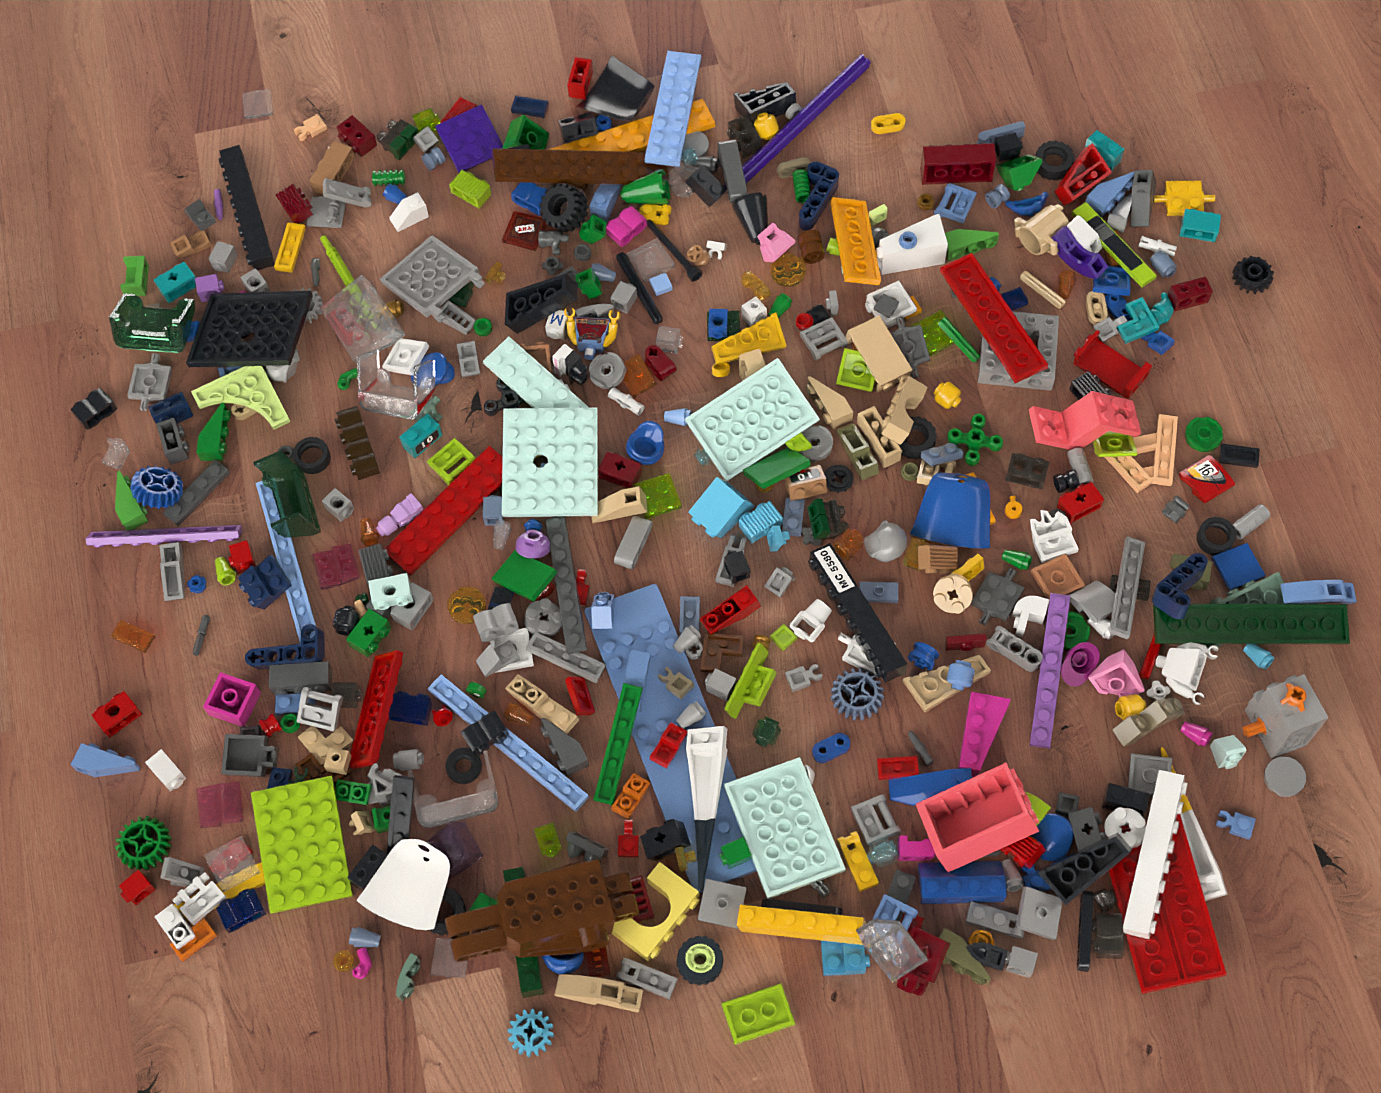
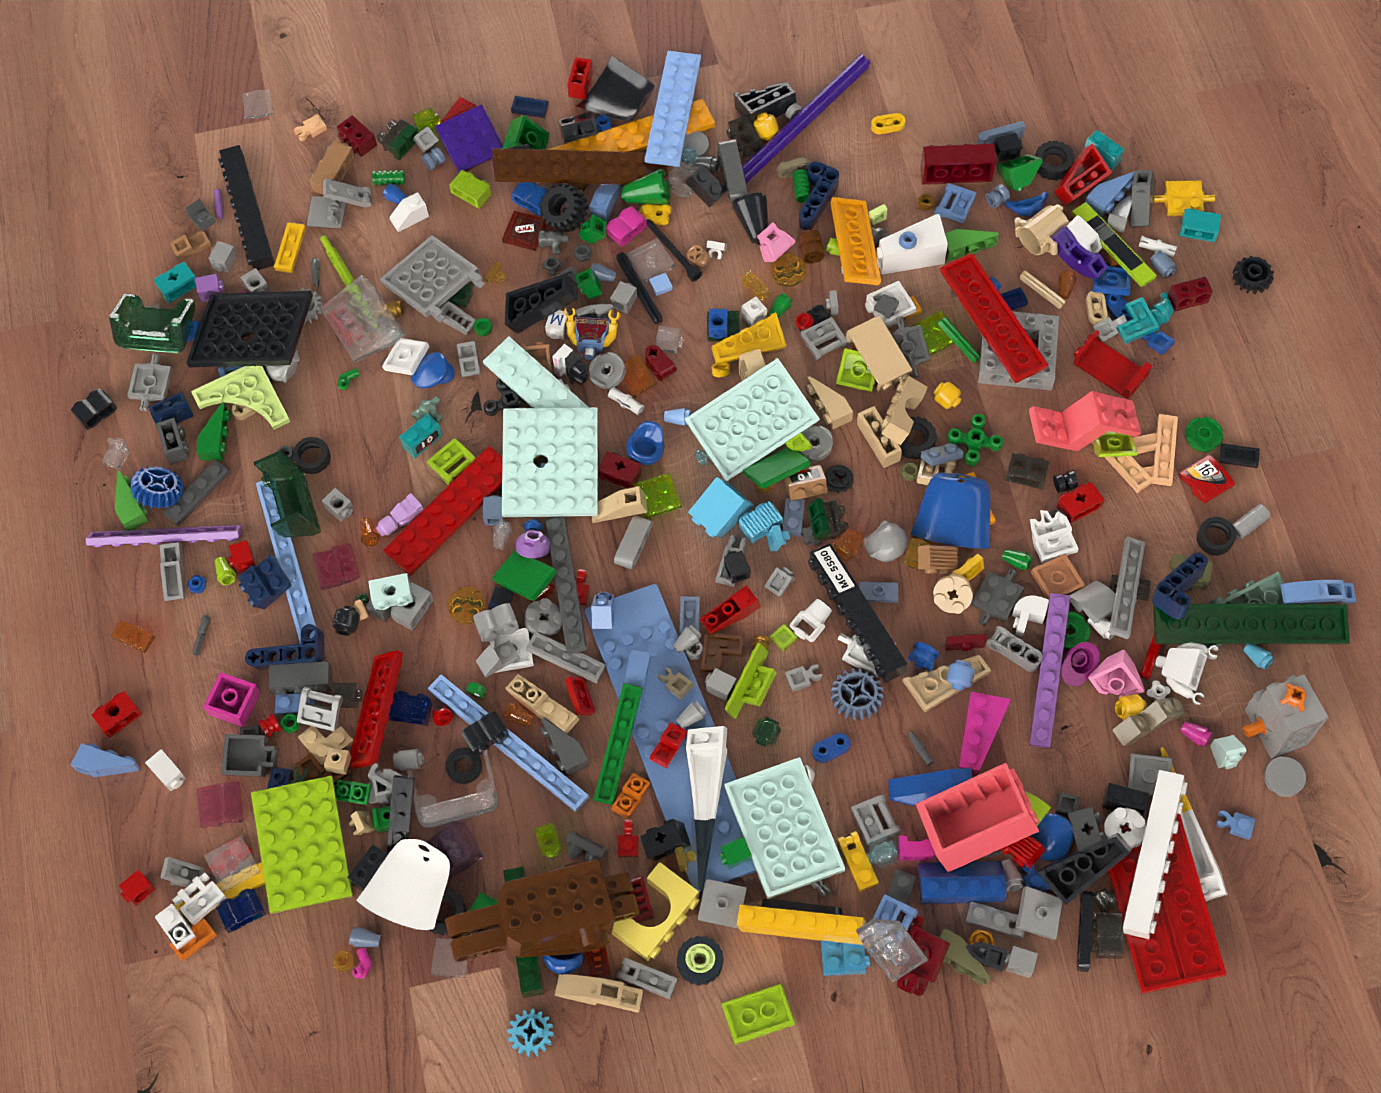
(136, 275): bright green panel -> none
(144, 828): green gear -> none
(294, 204): dark red brick -> none
(357, 442): dark brown brick -> none
(368, 633): green brick -> none
(374, 563): dark grey brick -> none
(382, 397): clear windscreen -> none
(405, 983): sand green slope -> none
(858, 451): olive slope -> none
(897, 767): red plate -> none
(1011, 506): light orange piece -> none
(1080, 465): light grey axle -> none
(1085, 384): black brick -> none
(1175, 509): dark grey piece -> none
(1238, 566): blue tile -> none

